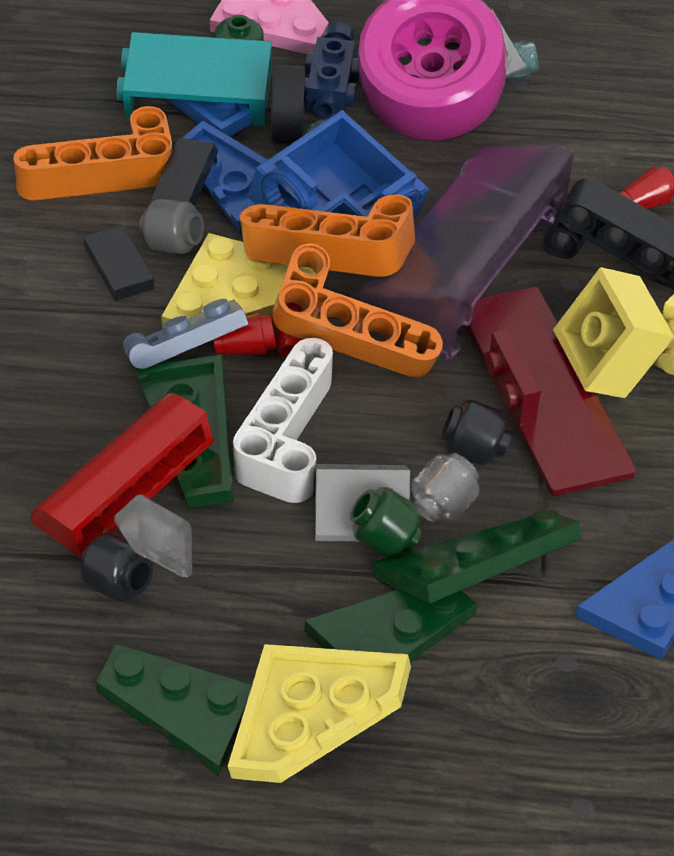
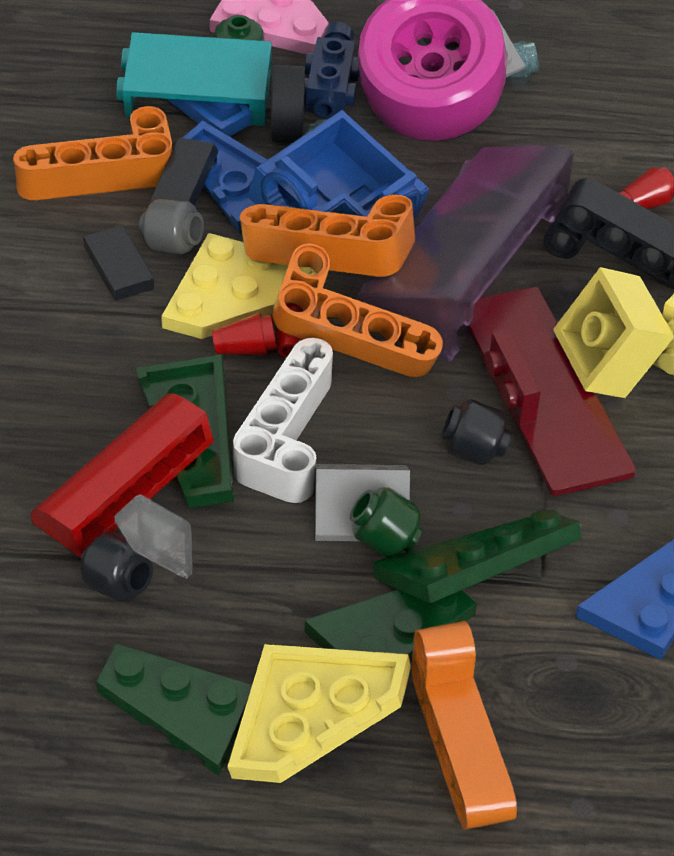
(184, 333): sand blue plate -> none
(445, 487): clear head -> none
(459, 725): none -> orange beam

